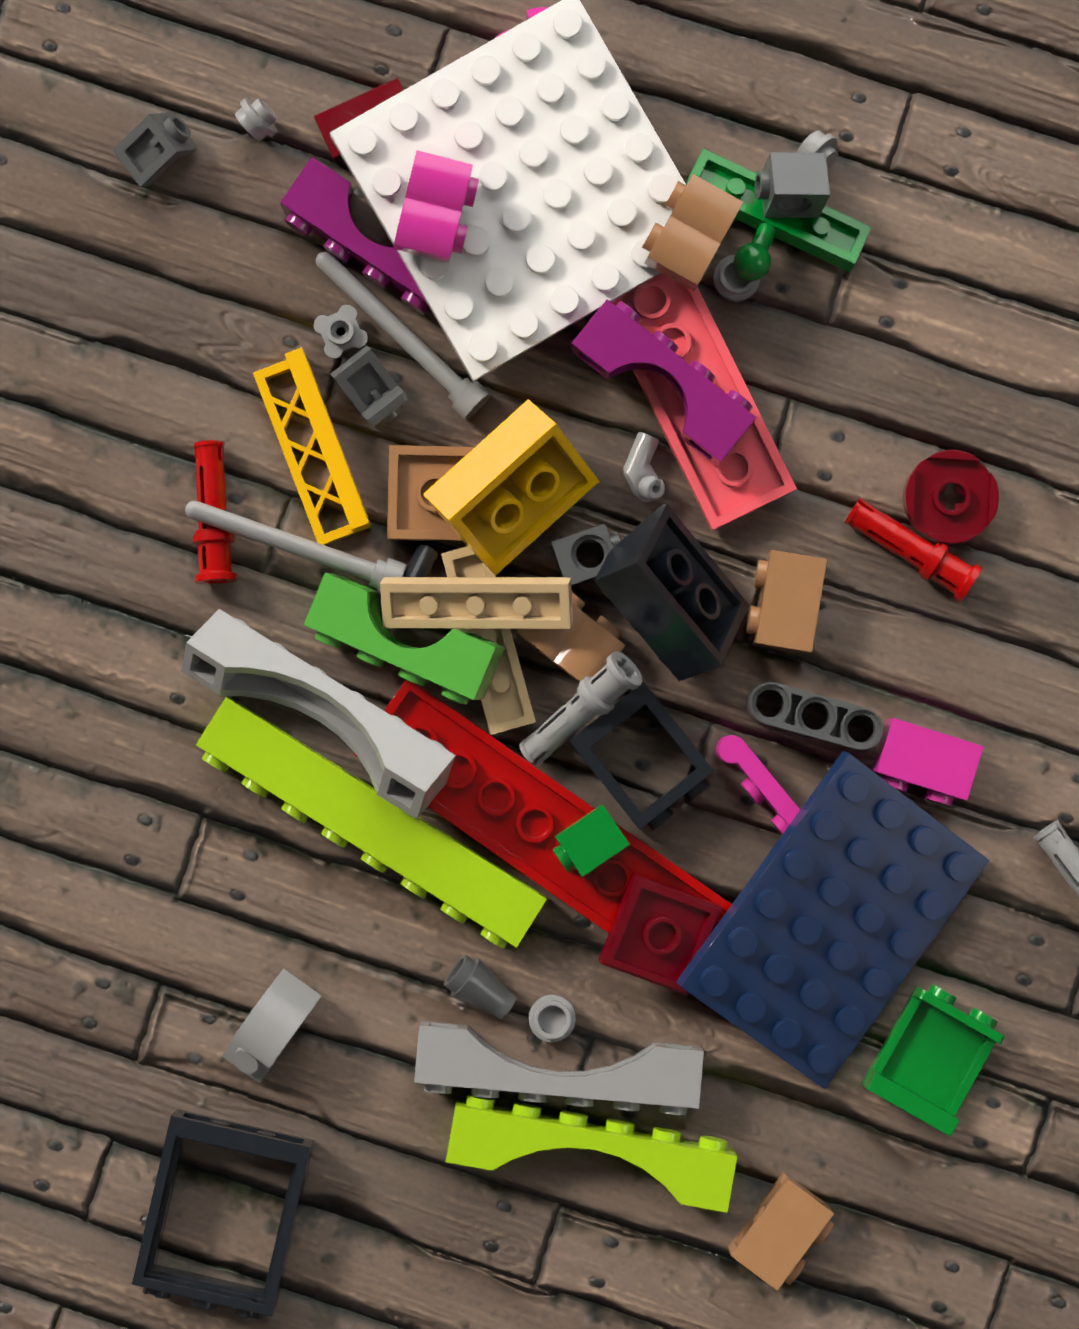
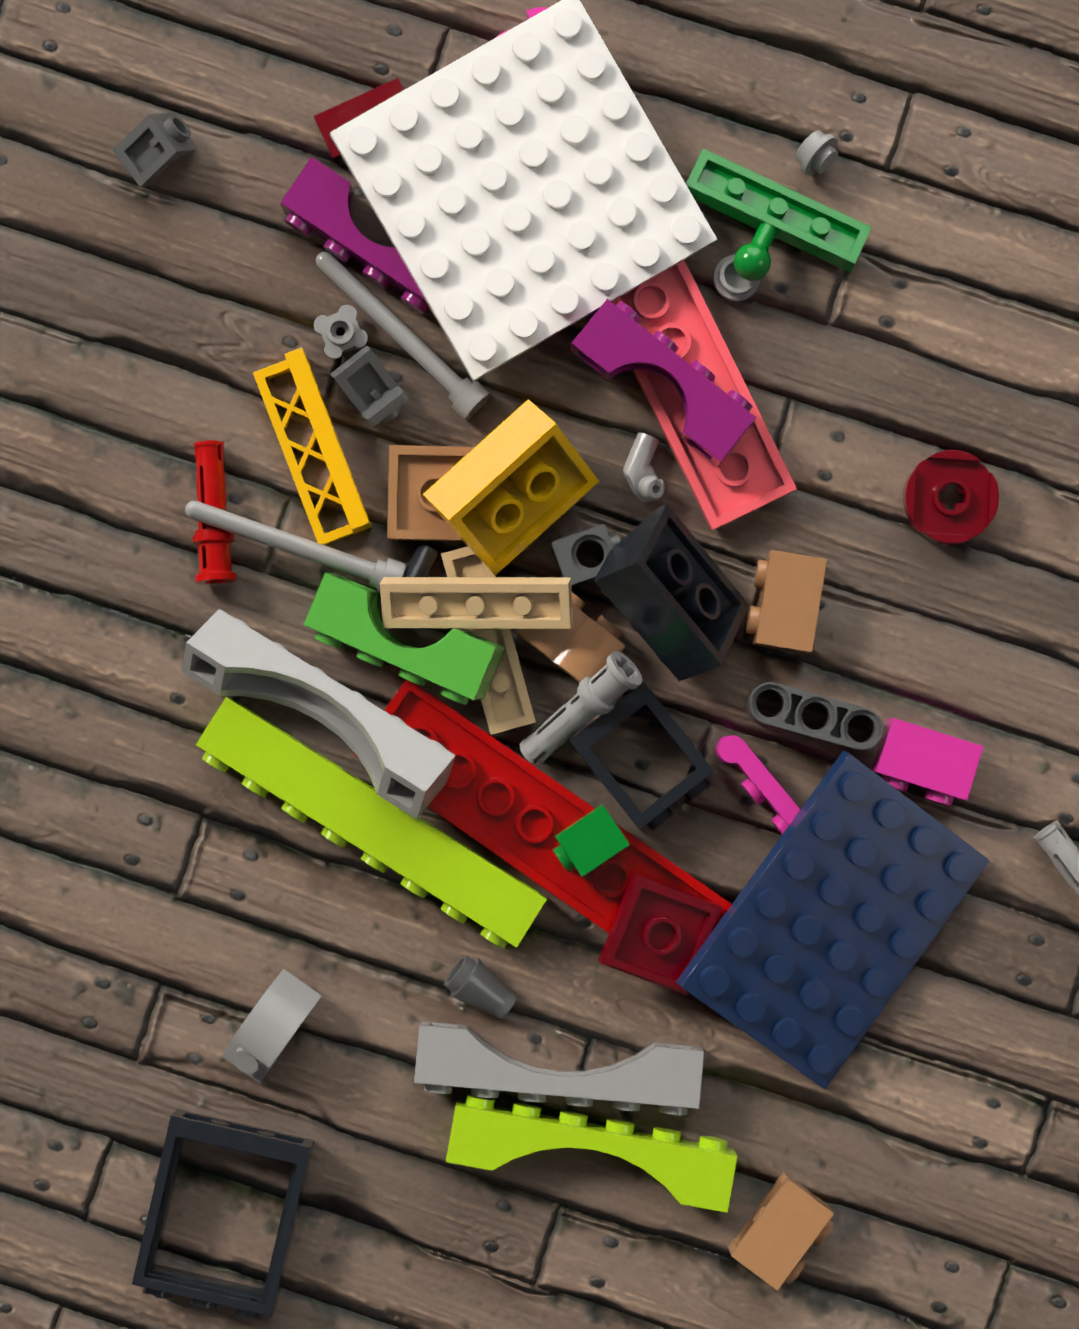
(257, 118): light grey plate -> none
(434, 207): dark pink brick -> none
(552, 1018): light grey plate -> none
(692, 232): medium nougat brick -> none
(793, 185): brick -> none
(932, 560): red pin -> none
(932, 1057): green panel -> none

